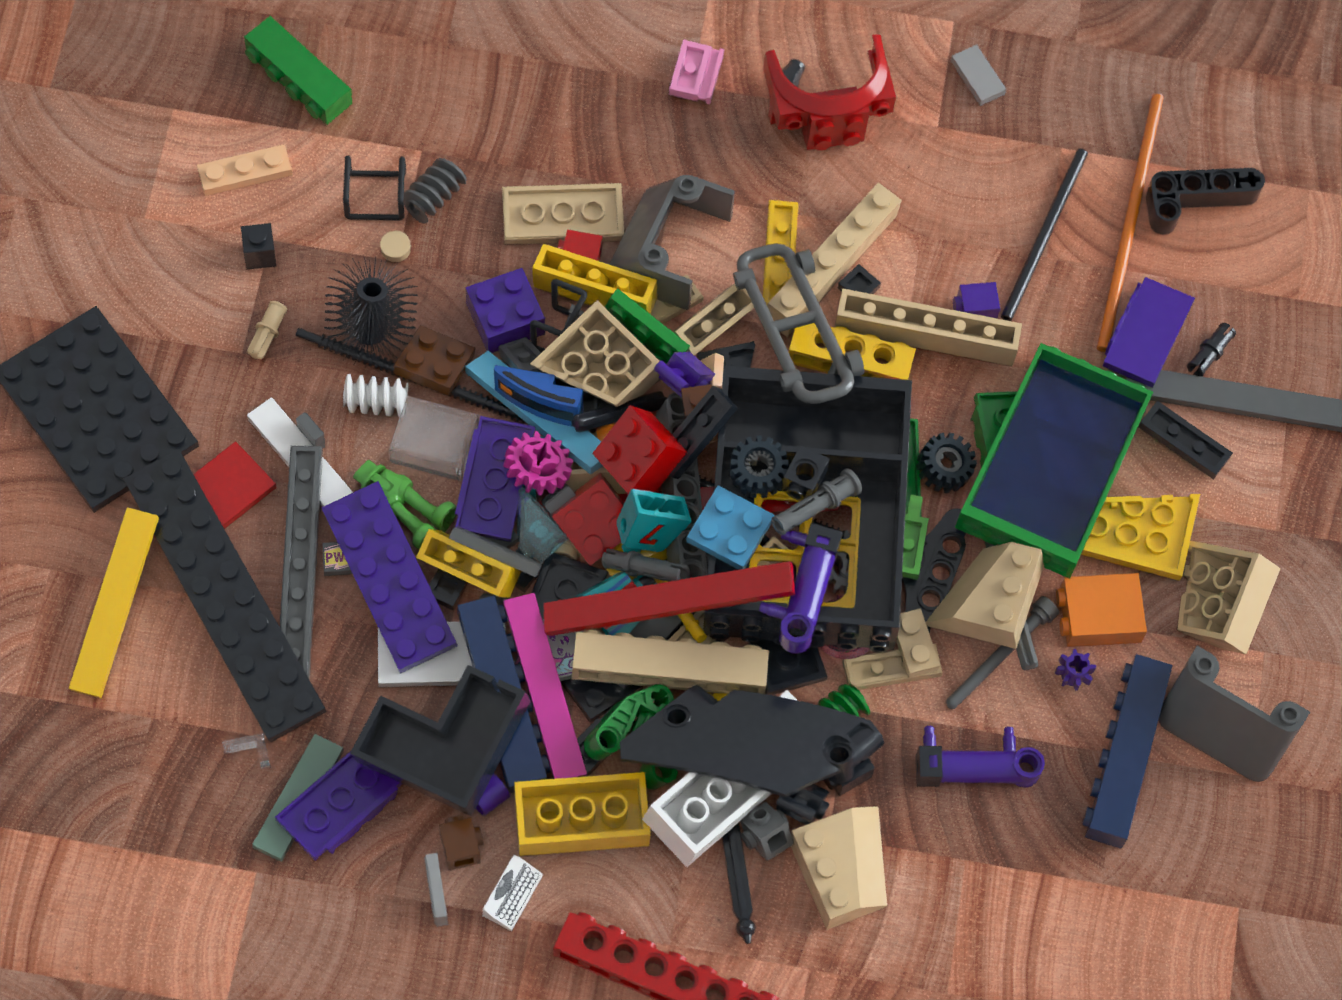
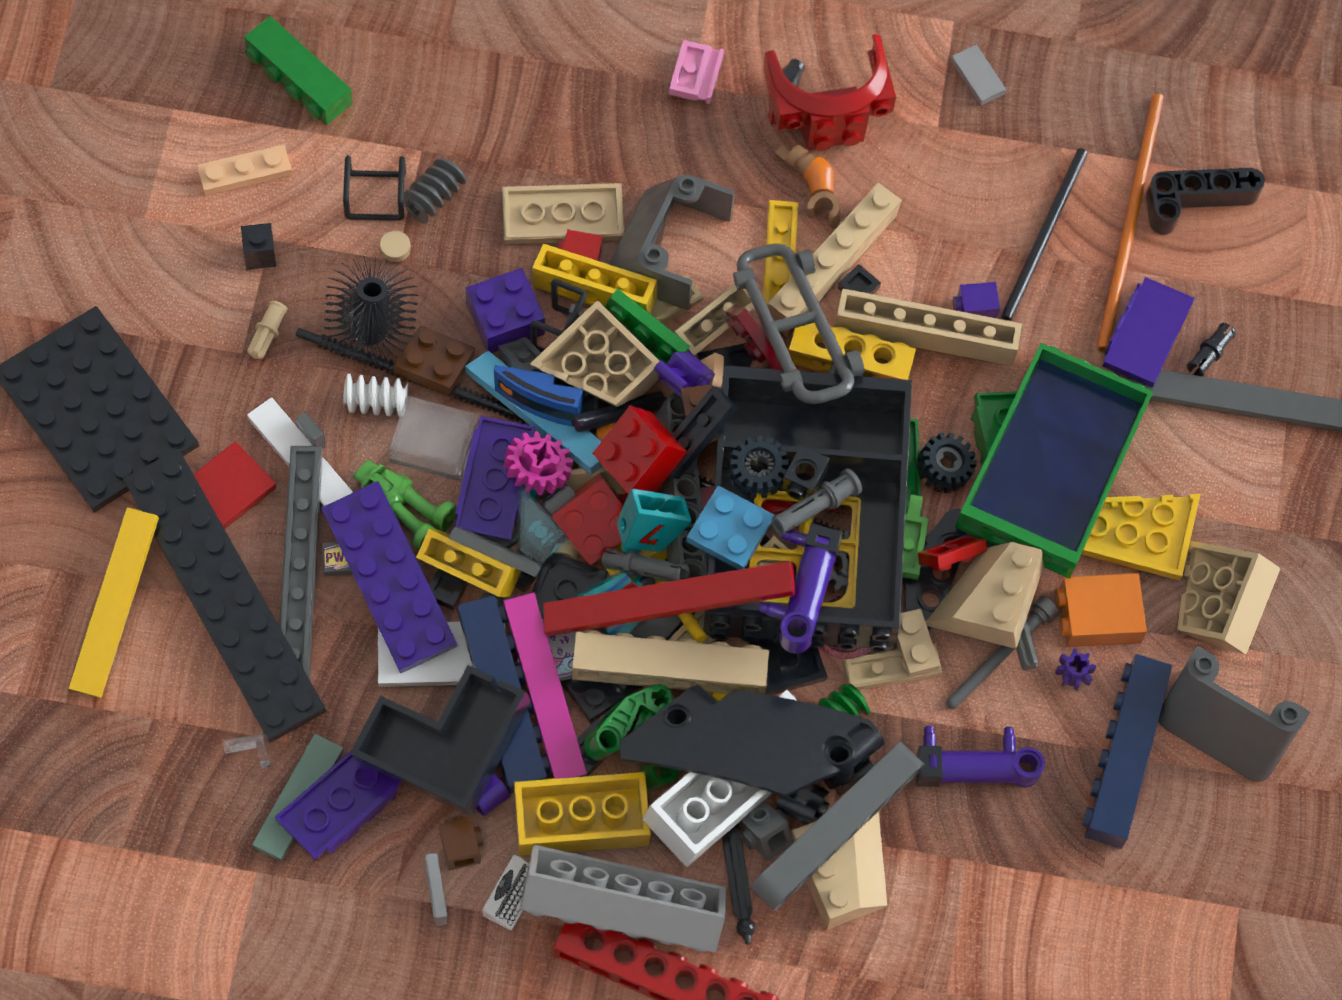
(624, 899): none -> light grey brick
(757, 344): none -> dark red plate
(819, 178): none -> medium nougat piece
(836, 826): none -> dark grey beam
(956, 550): none -> red plate
(1185, 440): black plate -> none

